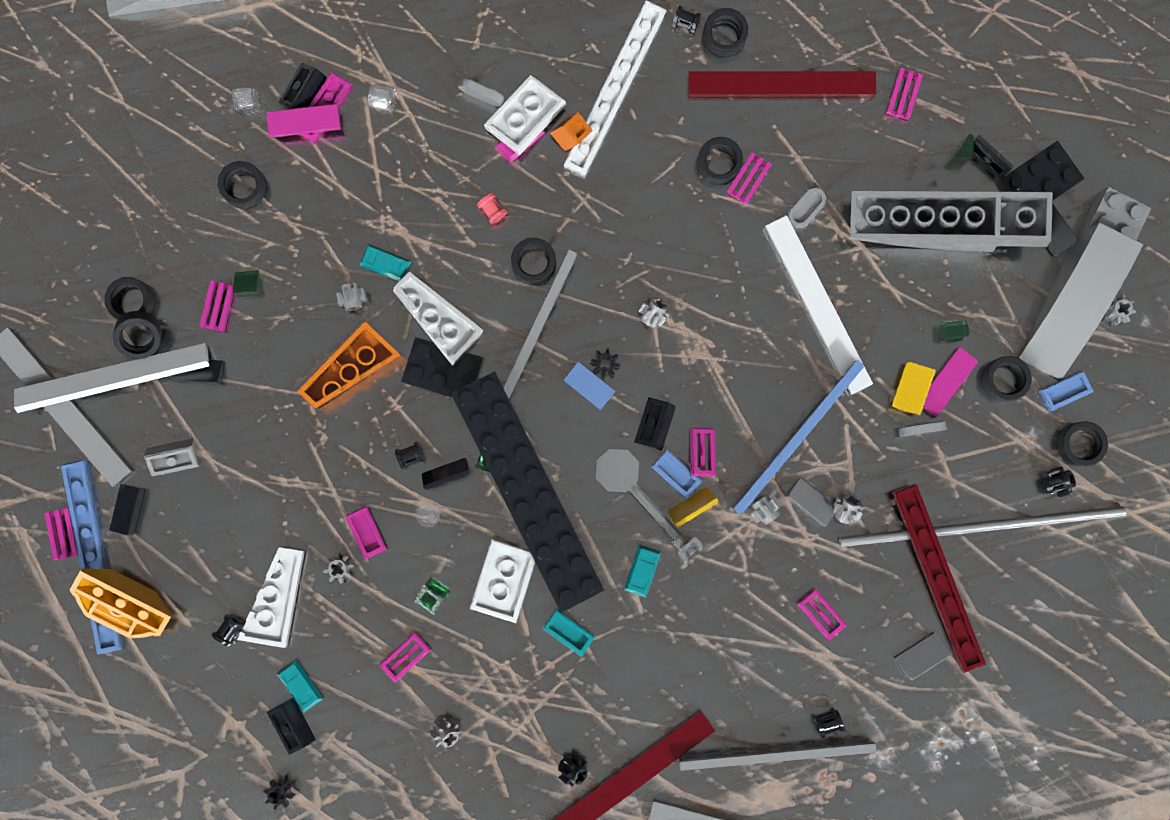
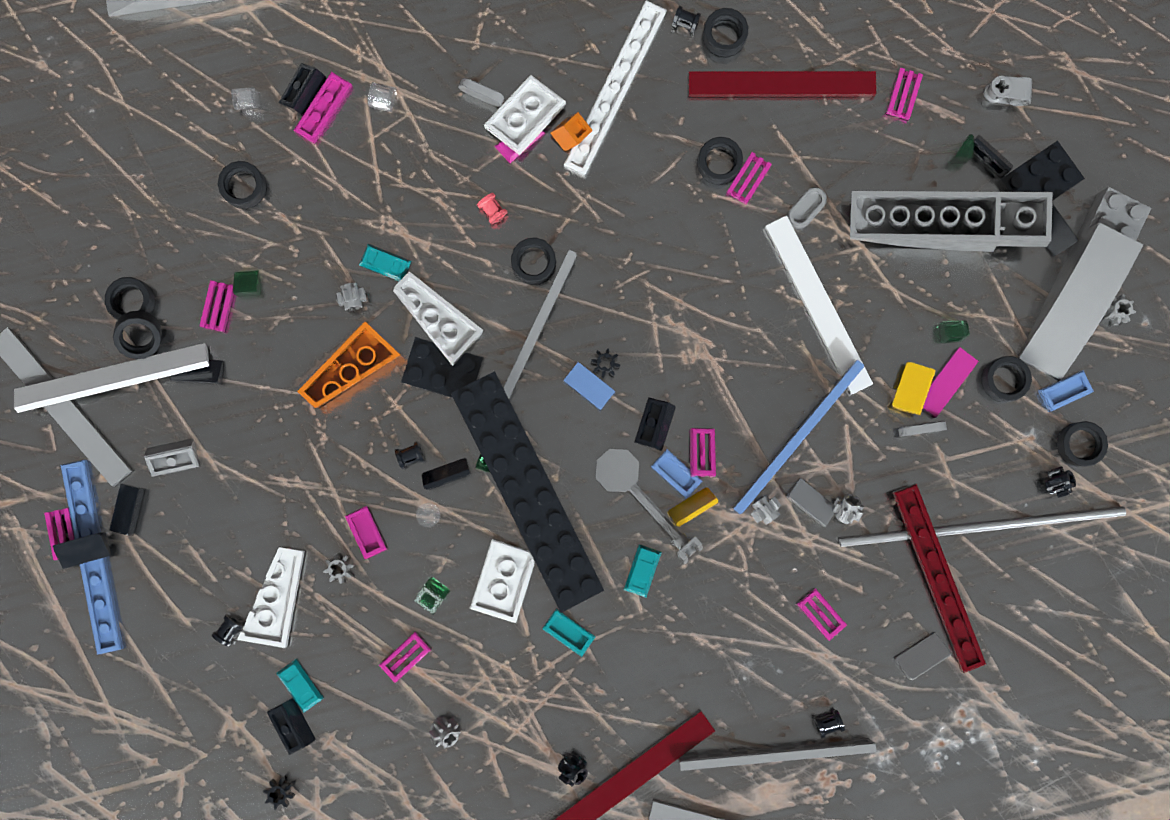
(82, 550): none -> black slope
(120, 603): light orange wedge -> none
(303, 120): dark pink tile -> none
(654, 312): light grey gear -> none
(1013, 91): none -> light grey piece

